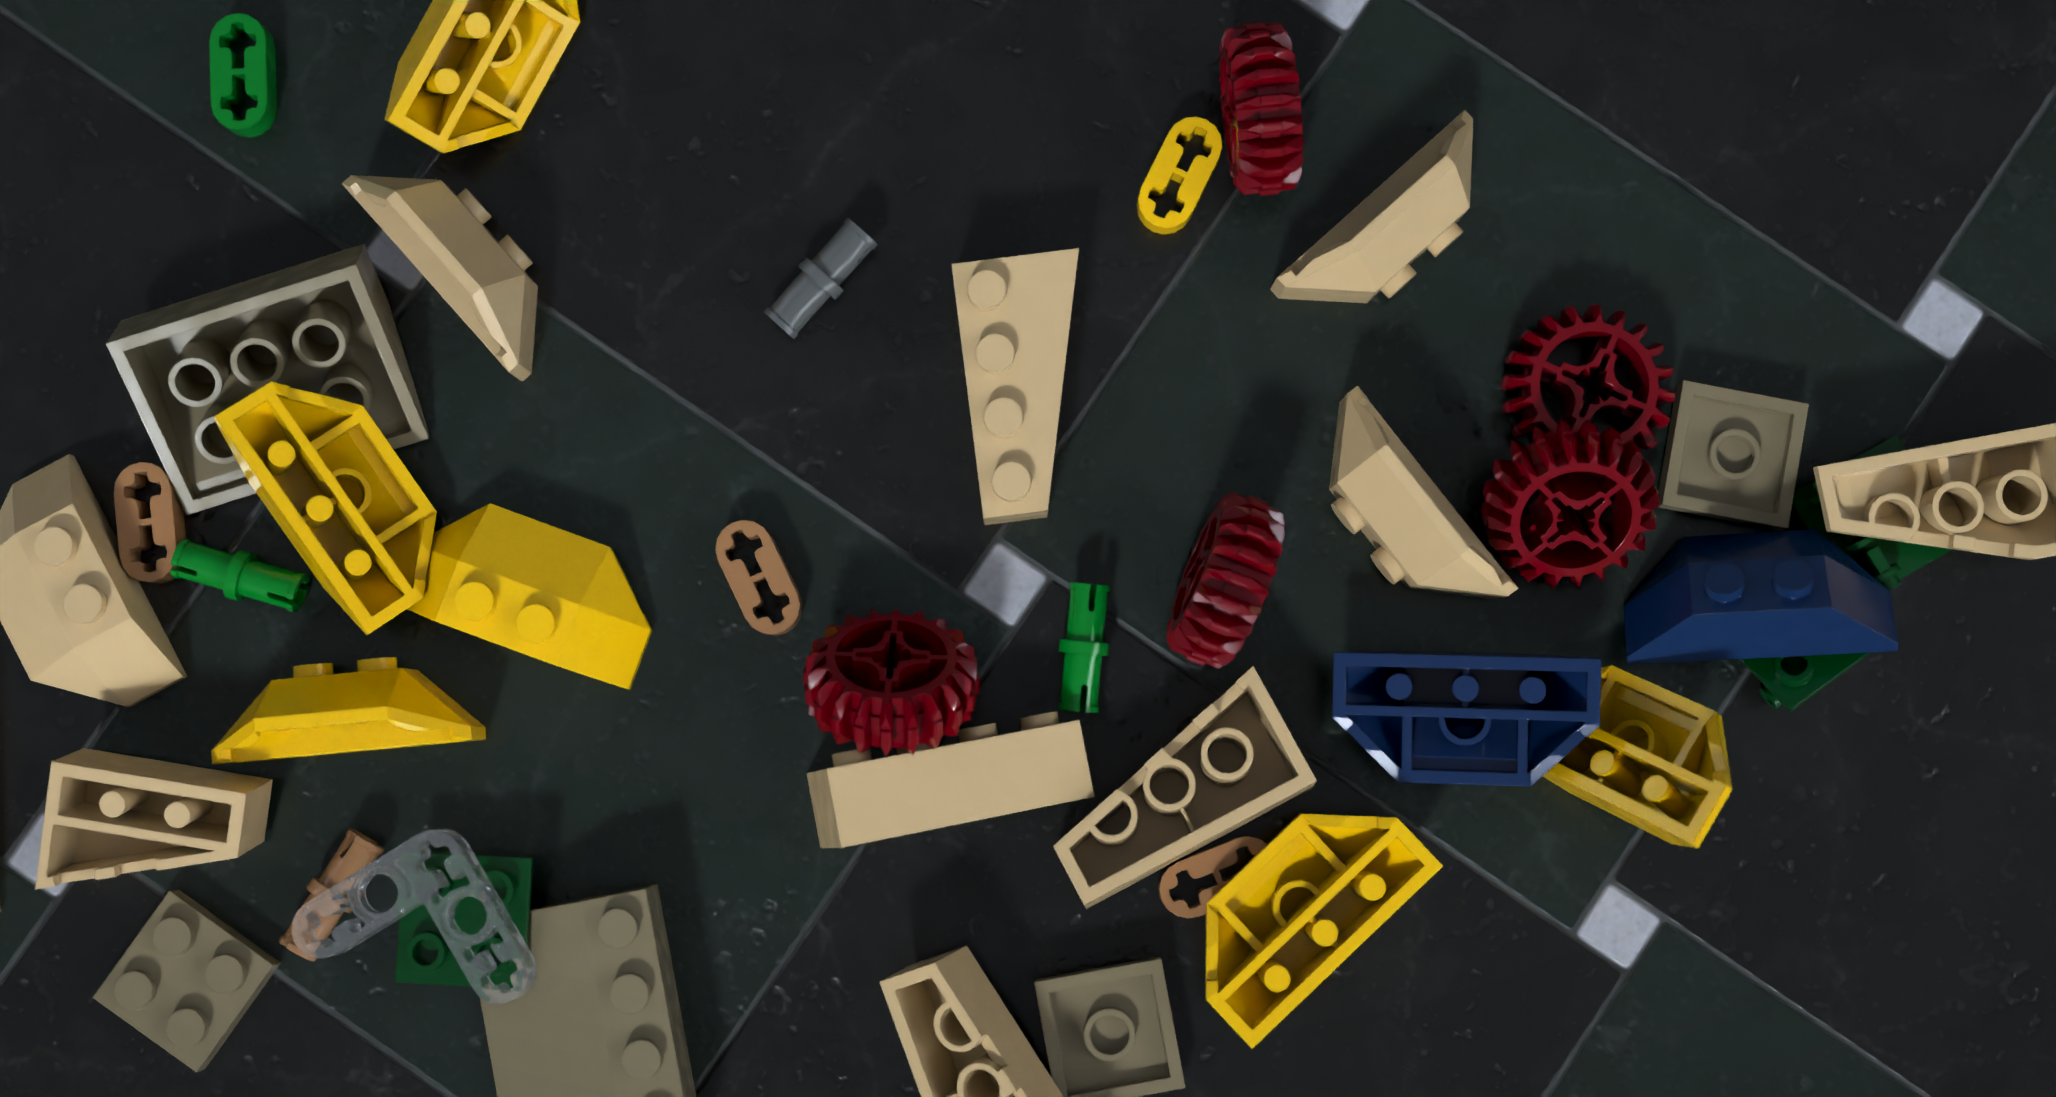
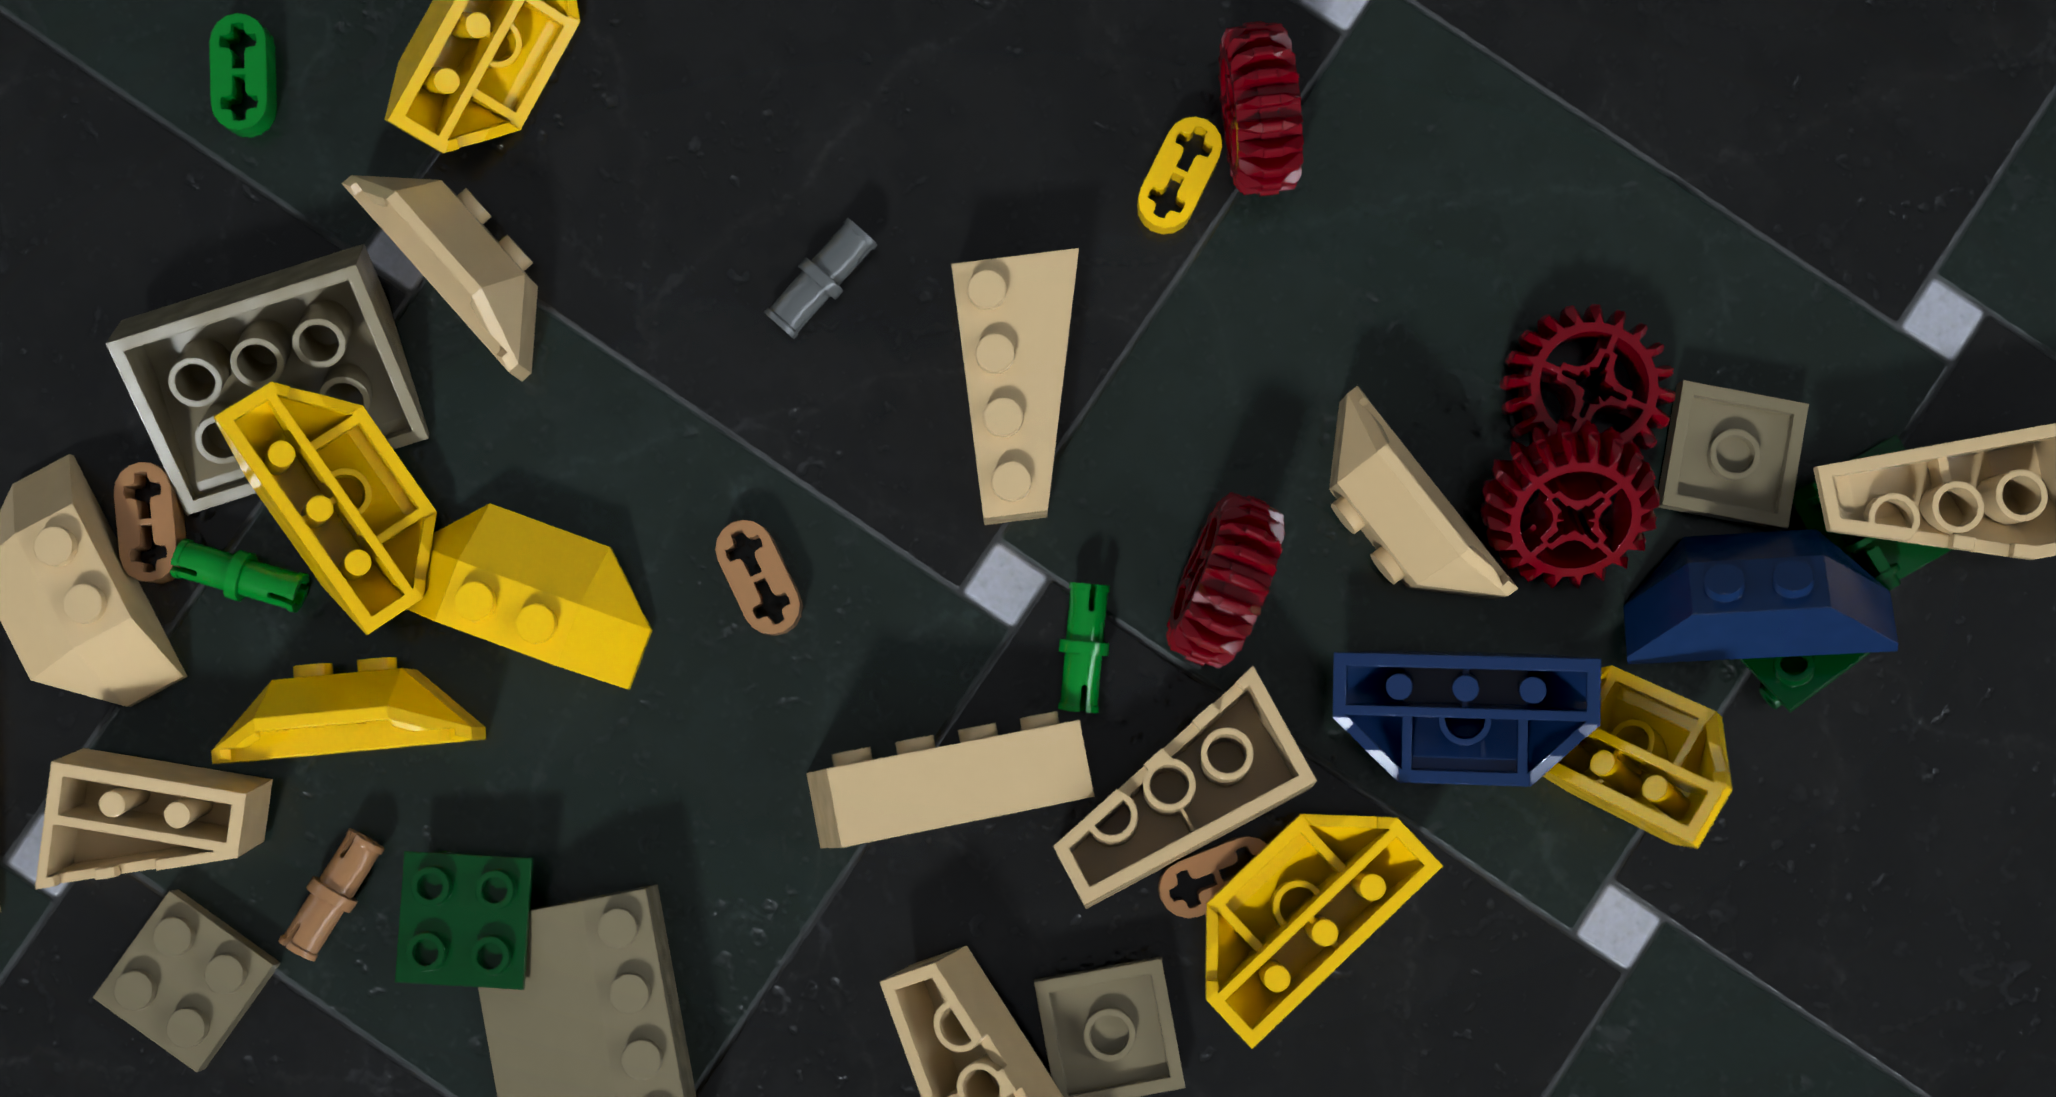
(420, 887): clear beam -> none
(891, 681): dark red gear -> none
(1390, 227): tan wedge -> none

